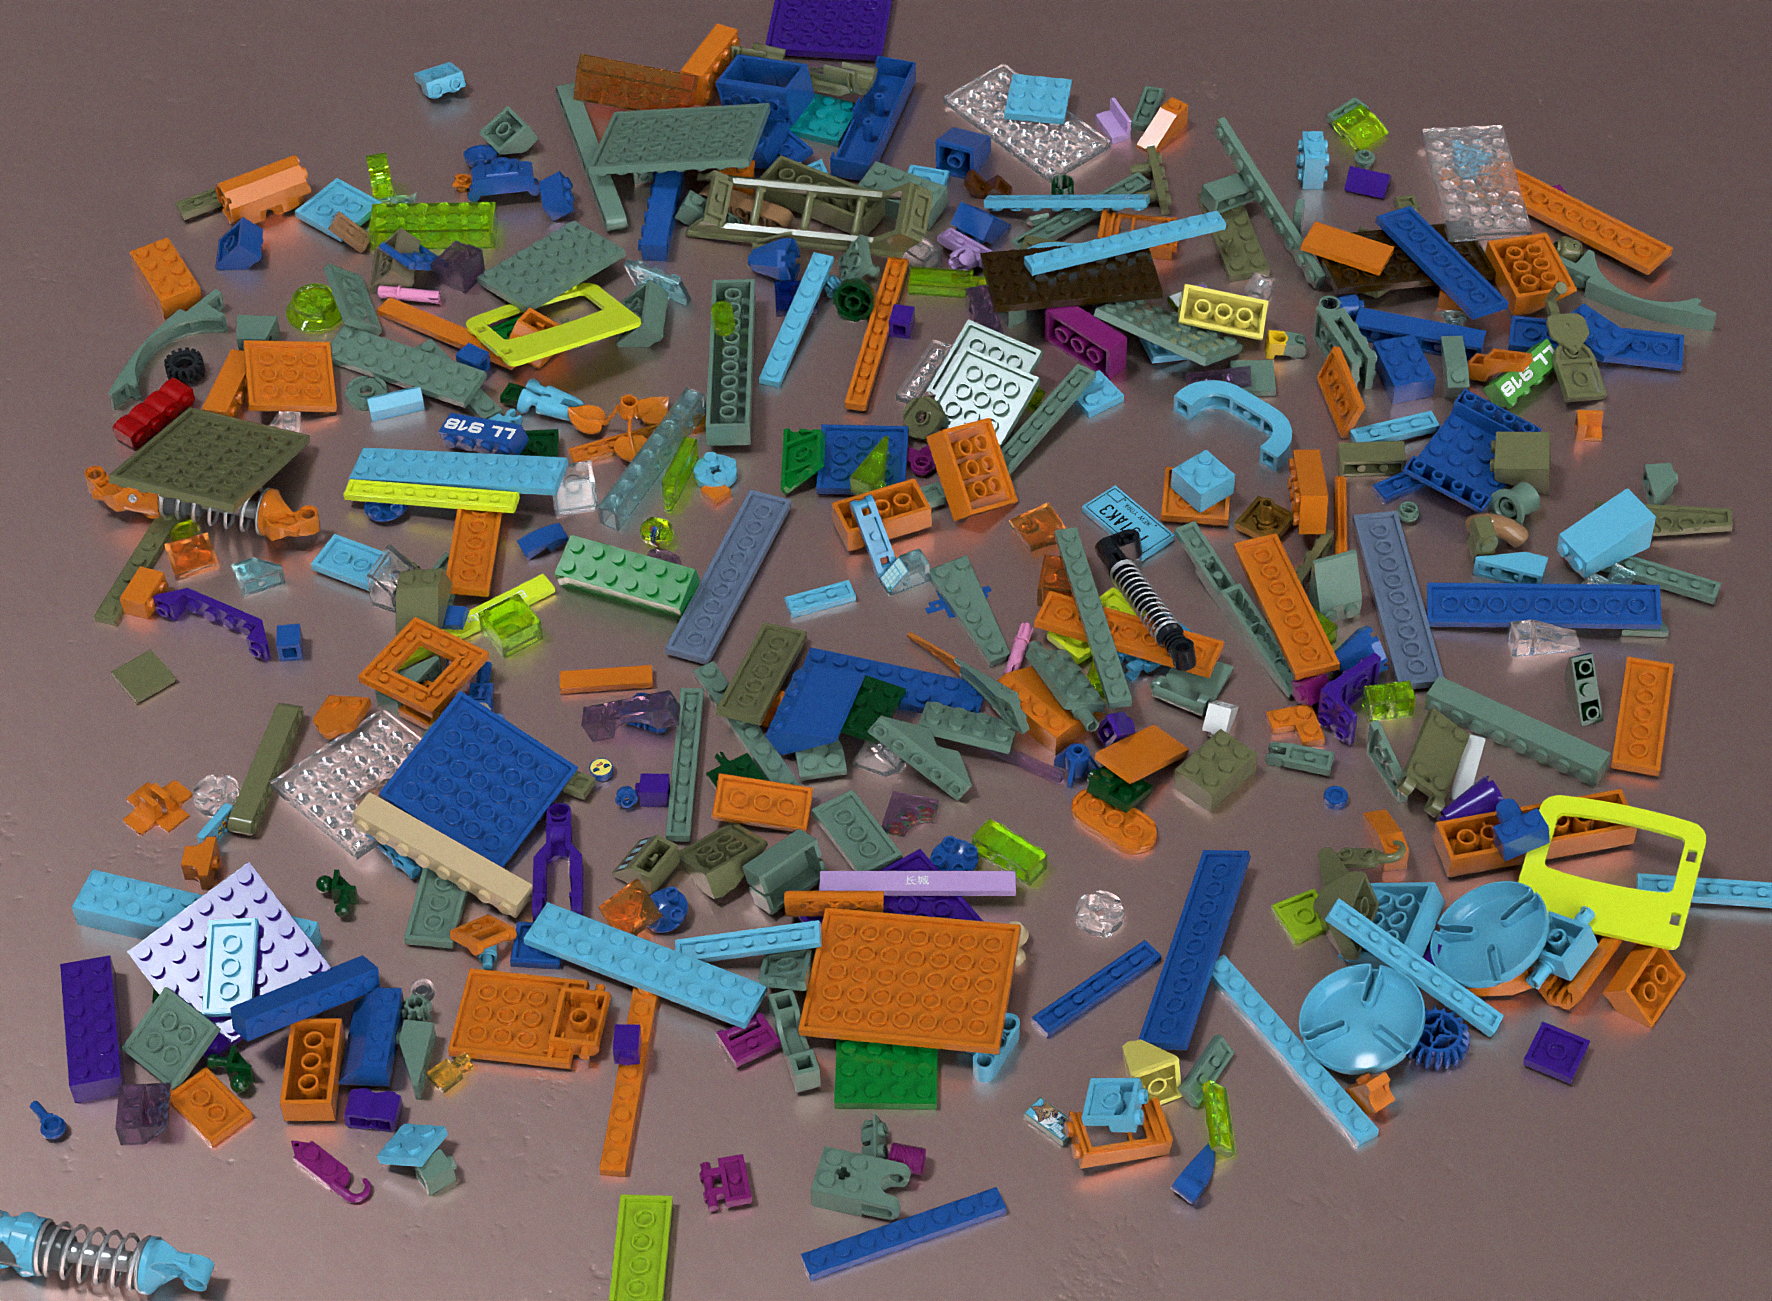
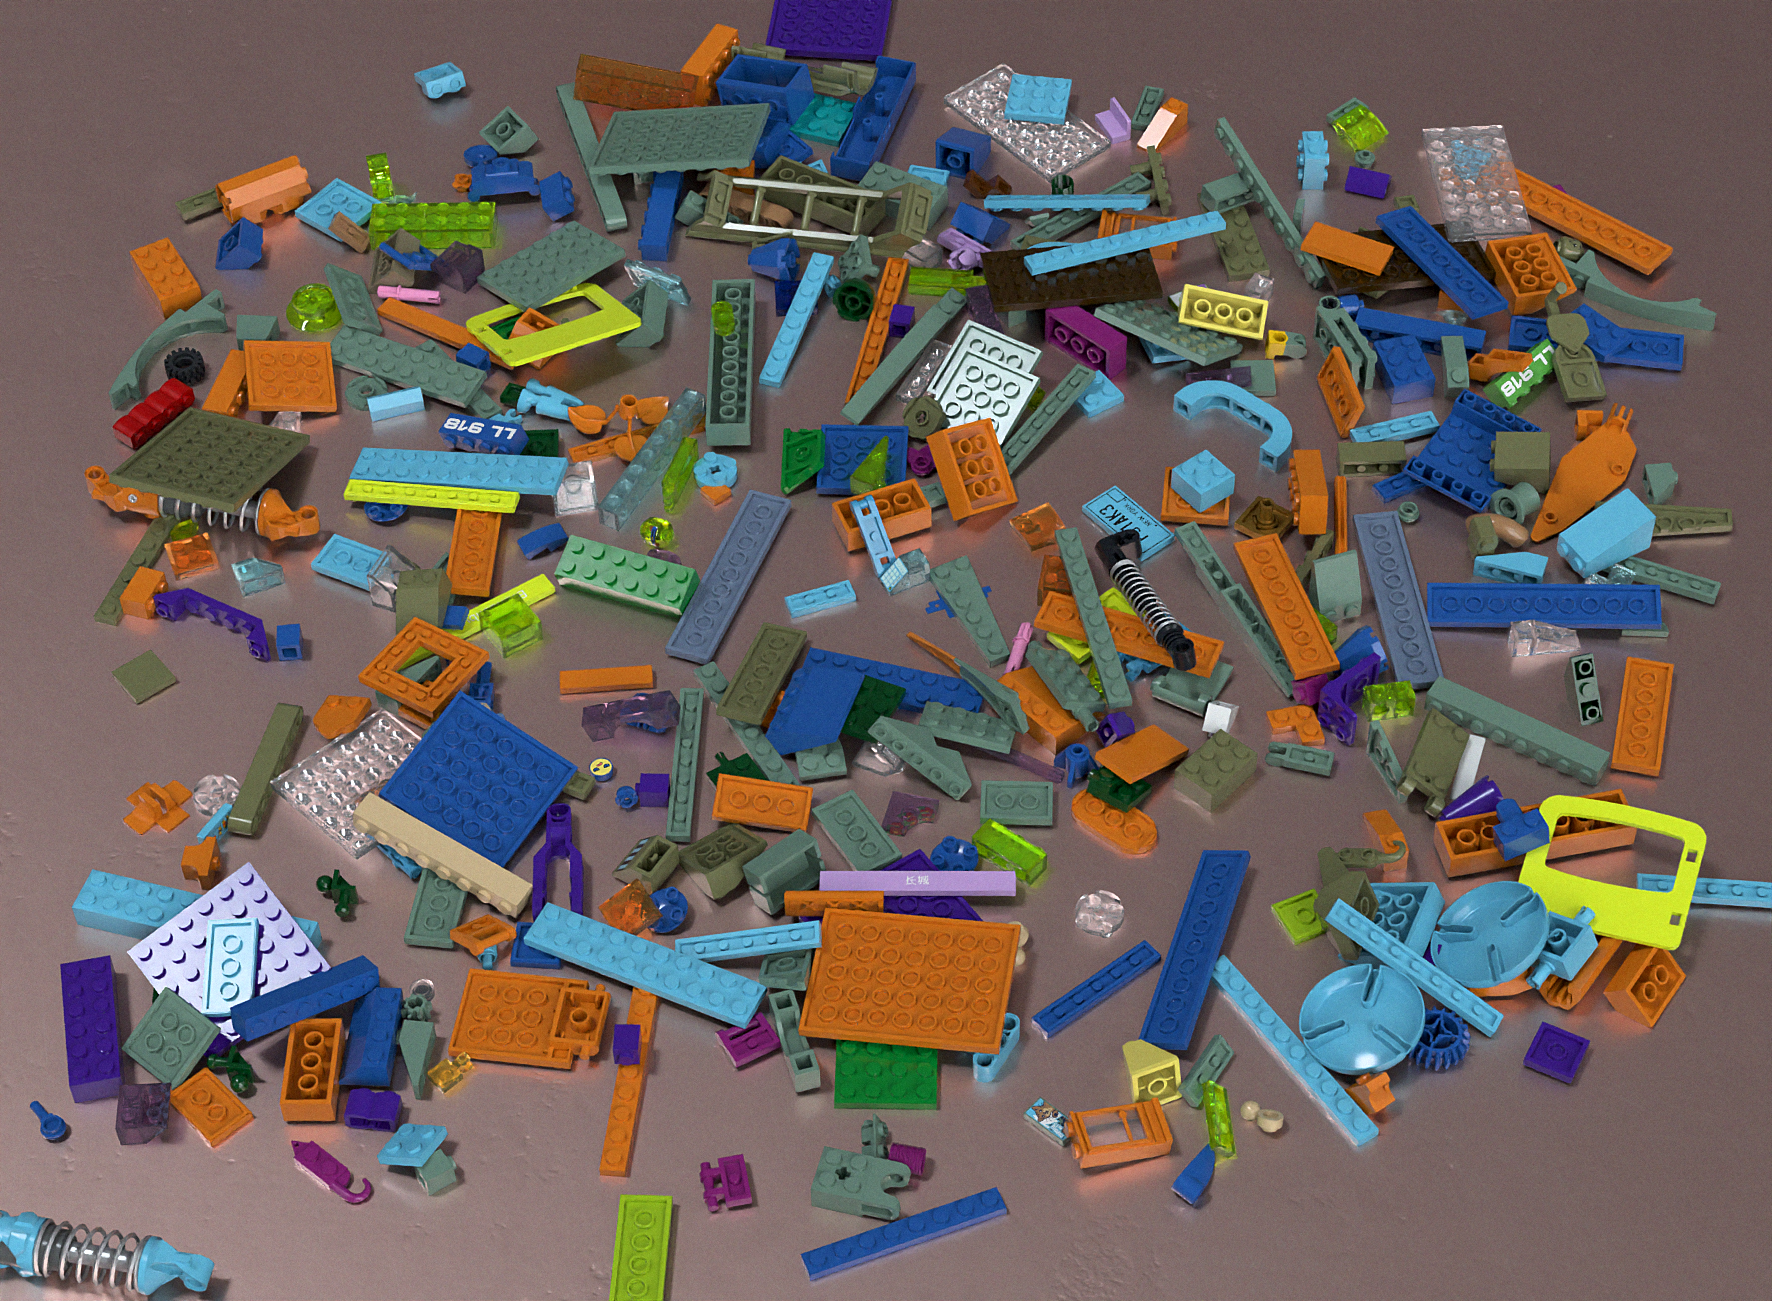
(903, 356): none -> sand green slope
(1016, 802): none -> sand green plate
(1115, 1103): medium azure plate -> none
(1267, 1119): none -> tan plate
(1335, 797): blue tile -> none
(1587, 475): none -> orange wing

